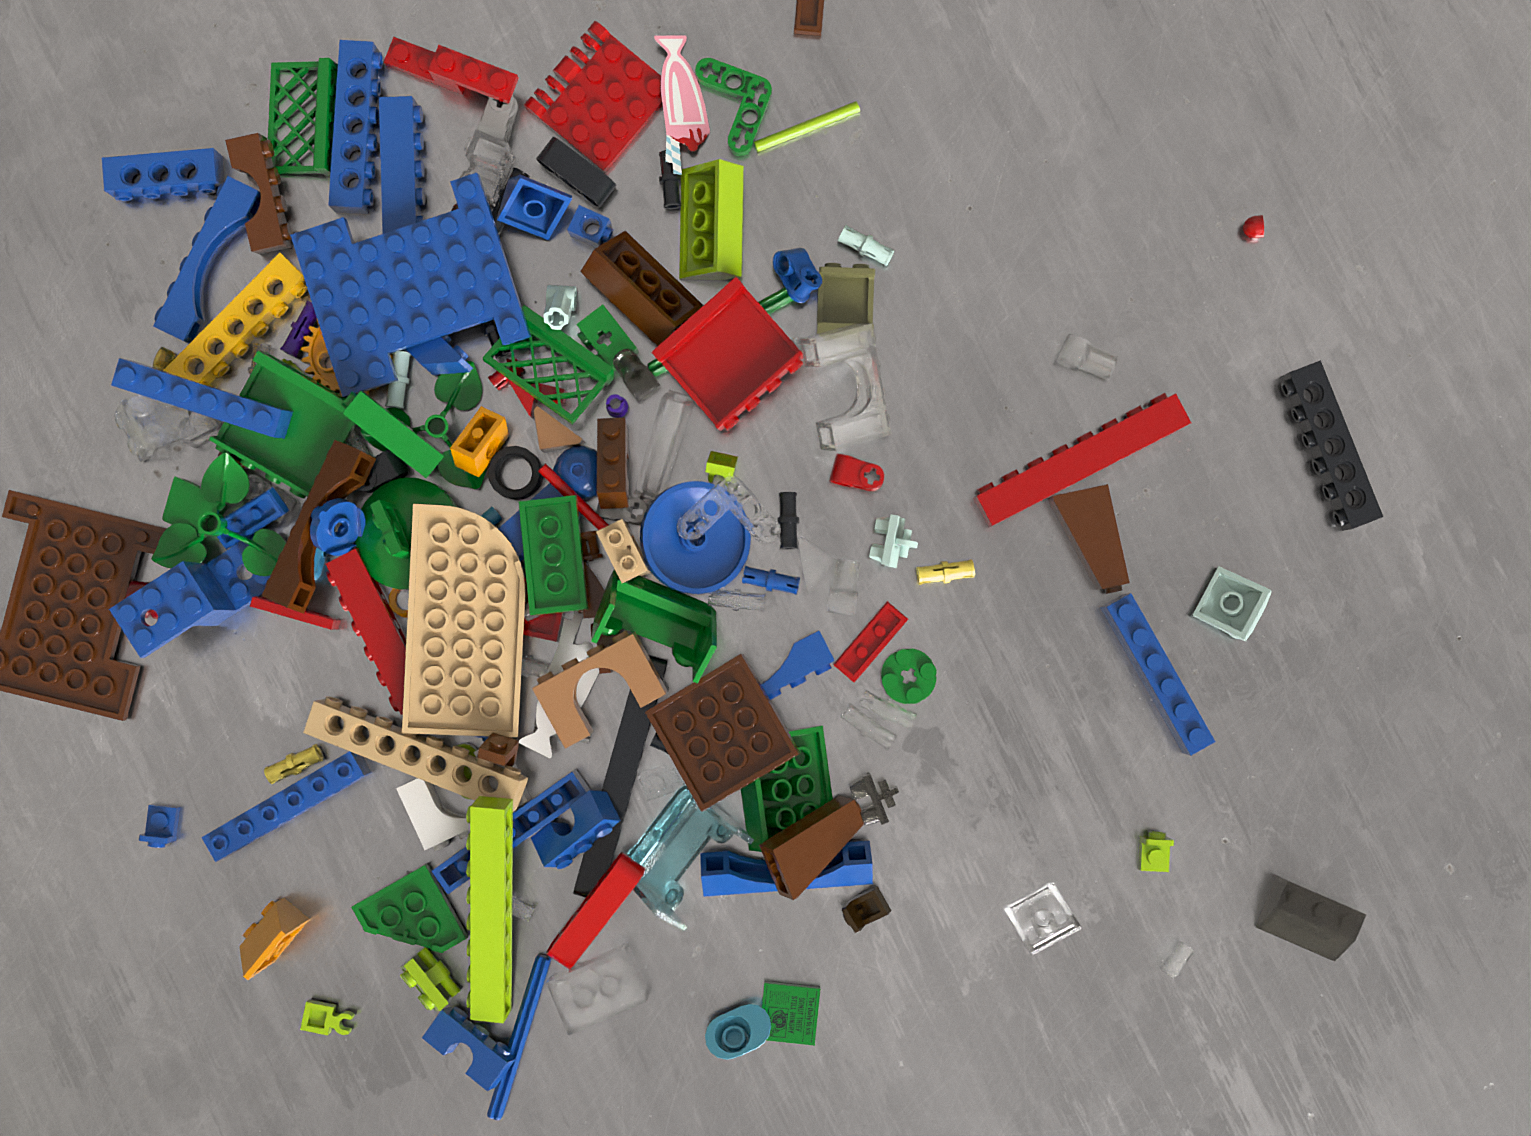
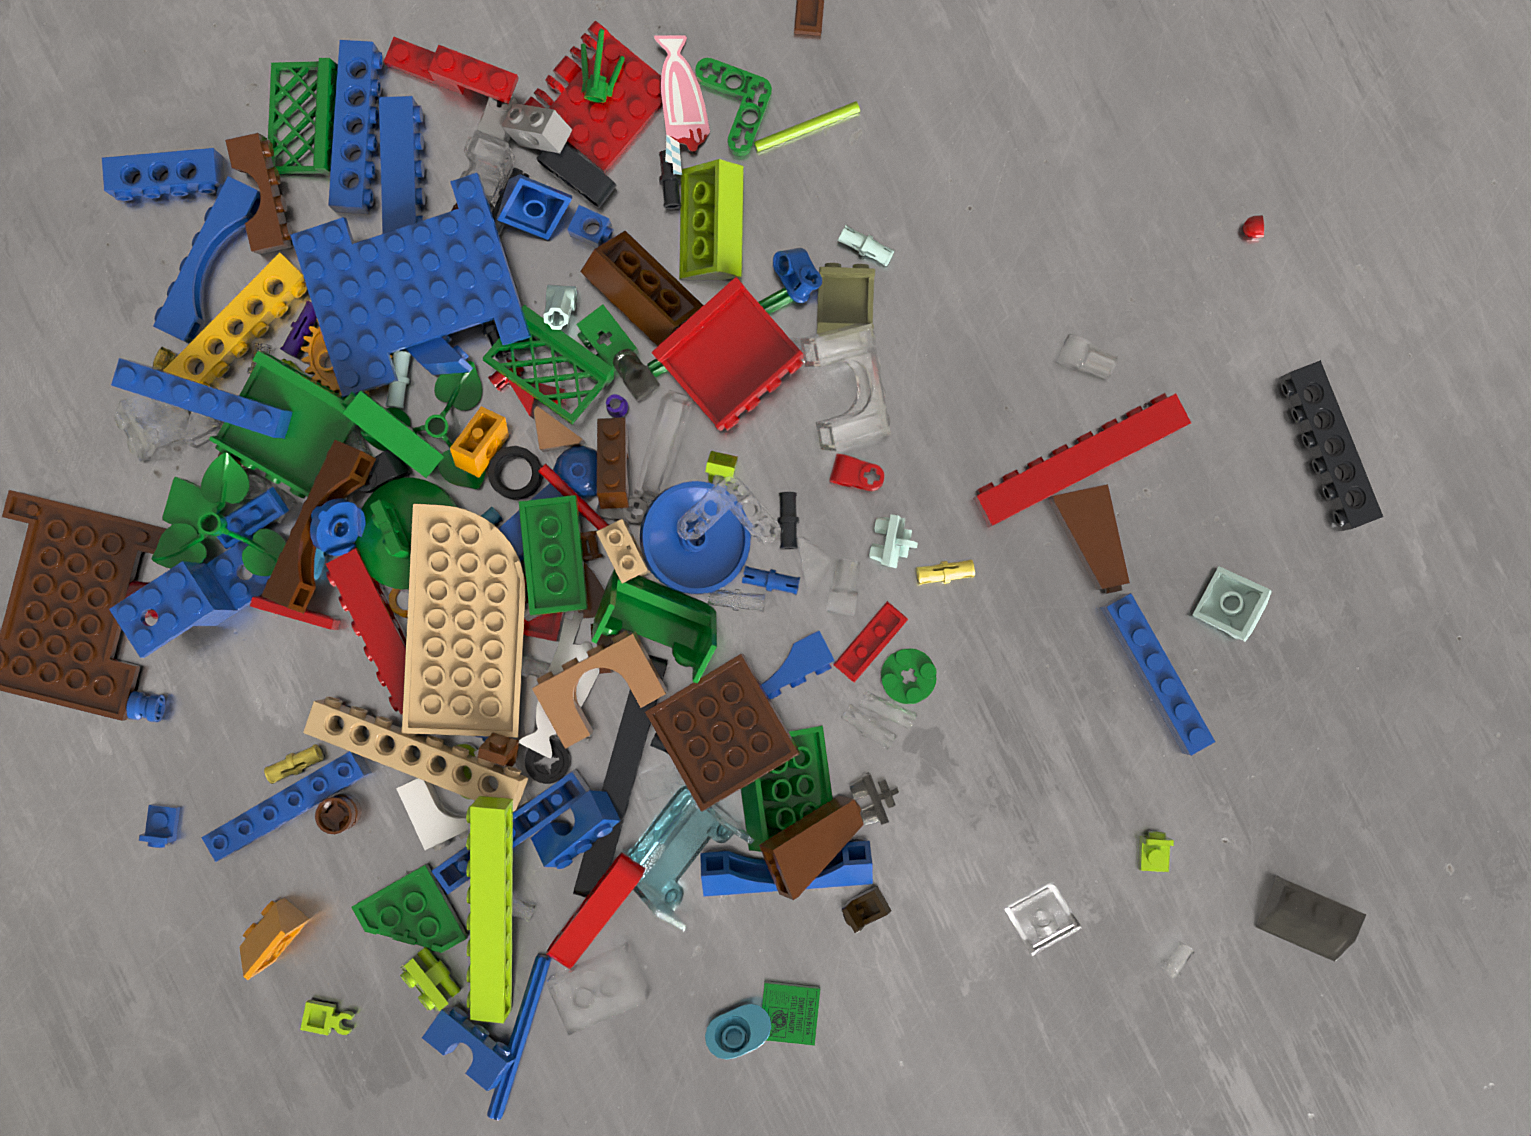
(145, 706): none -> blue wheel
(338, 813): none -> reddish brown wheel
(536, 128): none -> light grey brick
(540, 772): none -> black gear
(595, 87): none -> green plant

